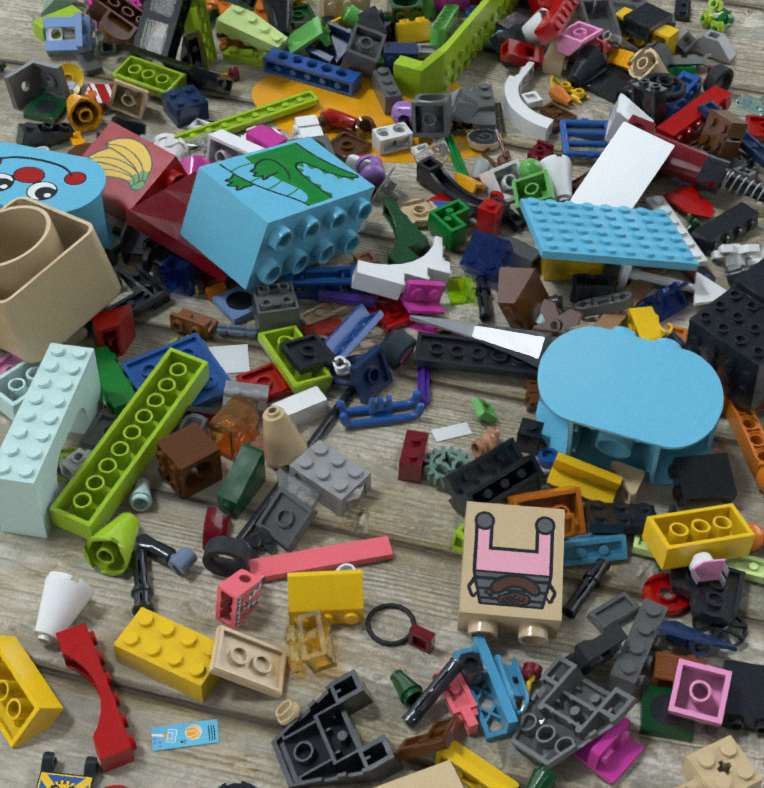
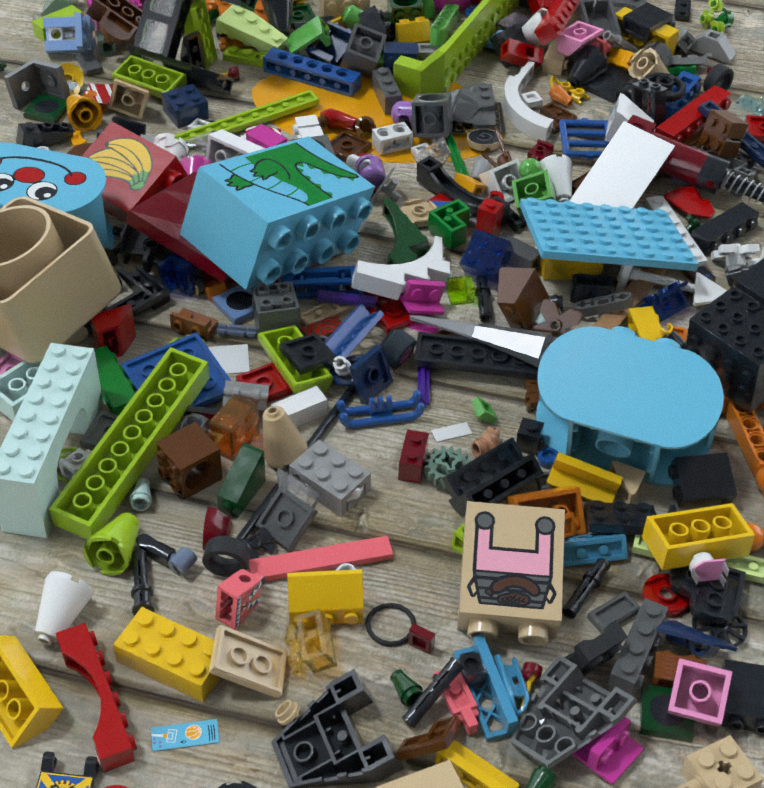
(367, 256): nougat tile -> none

